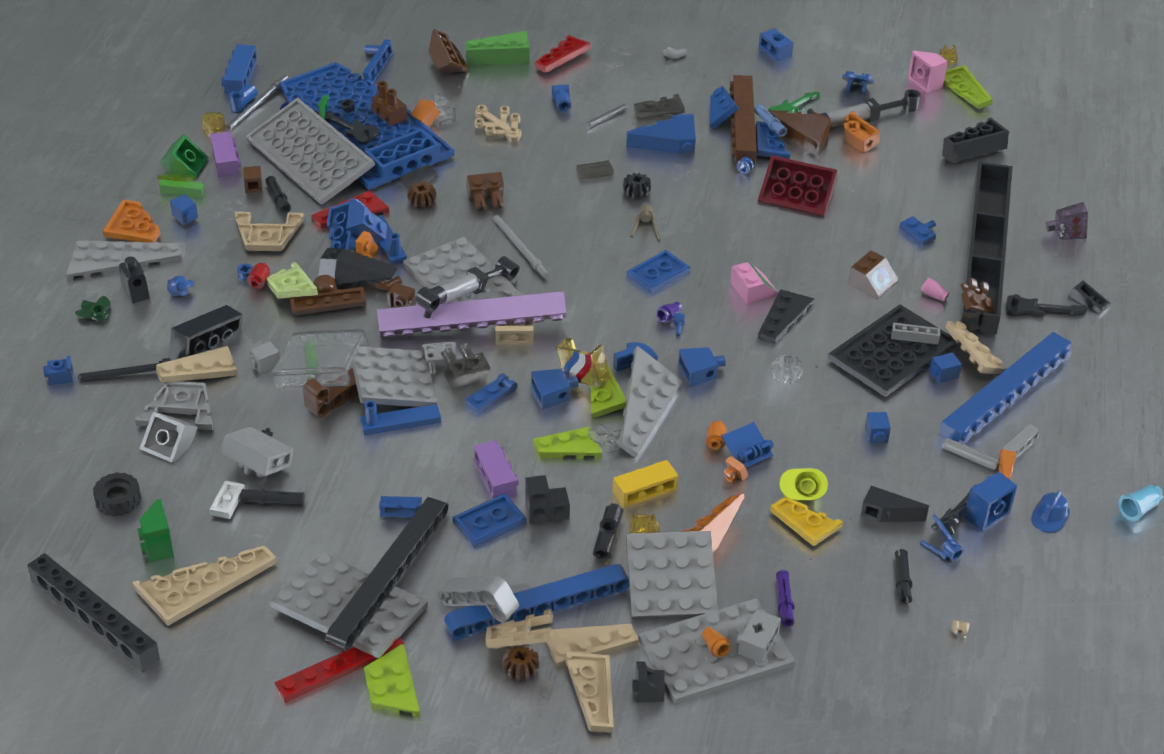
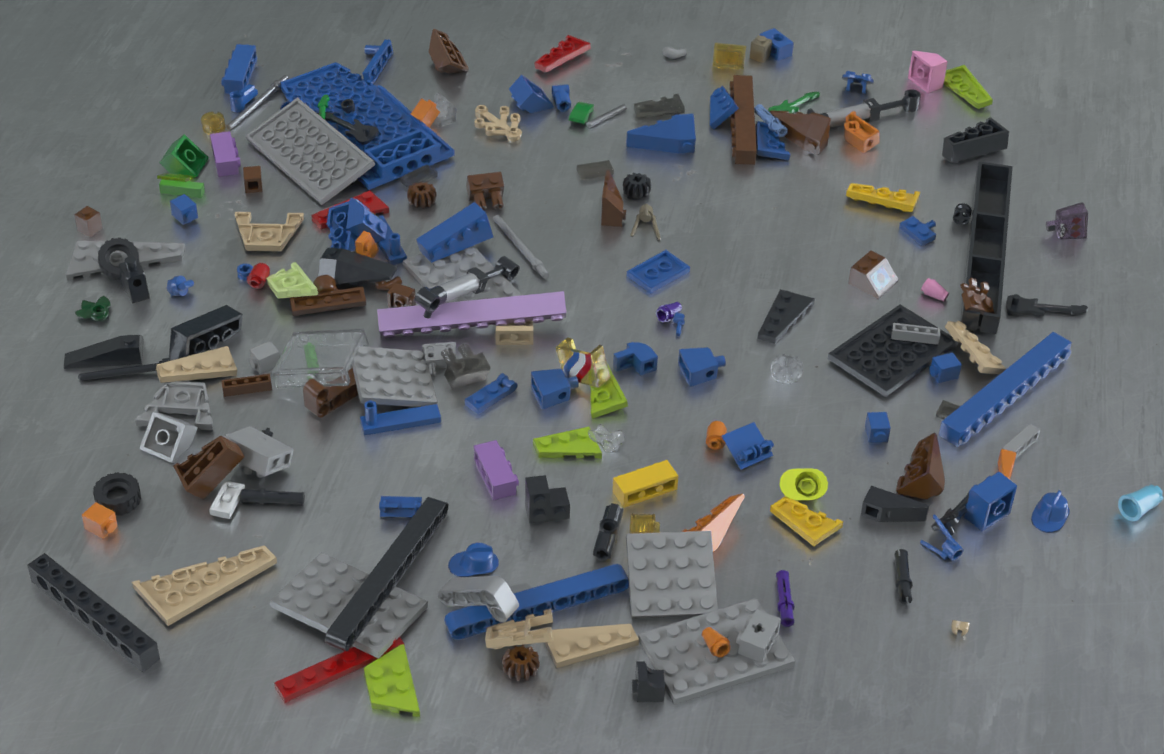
(59, 371): blue brick -> none
(88, 221): none -> brick
(99, 520): none -> orange brick
(108, 248): none -> black tyre
(112, 352): none -> black wedge
(131, 224): orange plate -> none
(155, 534): green slope -> none
(209, 467): none -> reddish brown wedge
(246, 385): none -> reddish brown piece
(279, 197): black pin -> none
(388, 105): reddish brown brick -> none
(456, 233): none -> blue wedge
(474, 561): none -> blue piece
(489, 520): blue tile -> none
(498, 50): bright green wedge -> none
(529, 96): none -> blue slope
(581, 112): none -> green slope
(593, 687): tan wing -> none
(611, 203): none -> reddish brown wedge
(646, 399): light grey wing -> none
(729, 56): none -> clear yellow brick
(734, 470): orange tile -> none
(741, 165): blue bush -> none
(751, 283): bright pink slope -> none
(760, 49): none -> dark tan brick
(798, 185): dark red slope -> none
(900, 200): none -> yellow wing
(925, 472): none -> reddish brown wedge
(946, 409): none -> clear smoke tile
(949, 54): clear yellow tile -> none
(958, 216): none -> black wheel
(970, 454): light grey axle -> none
(1088, 296): black slope -> none

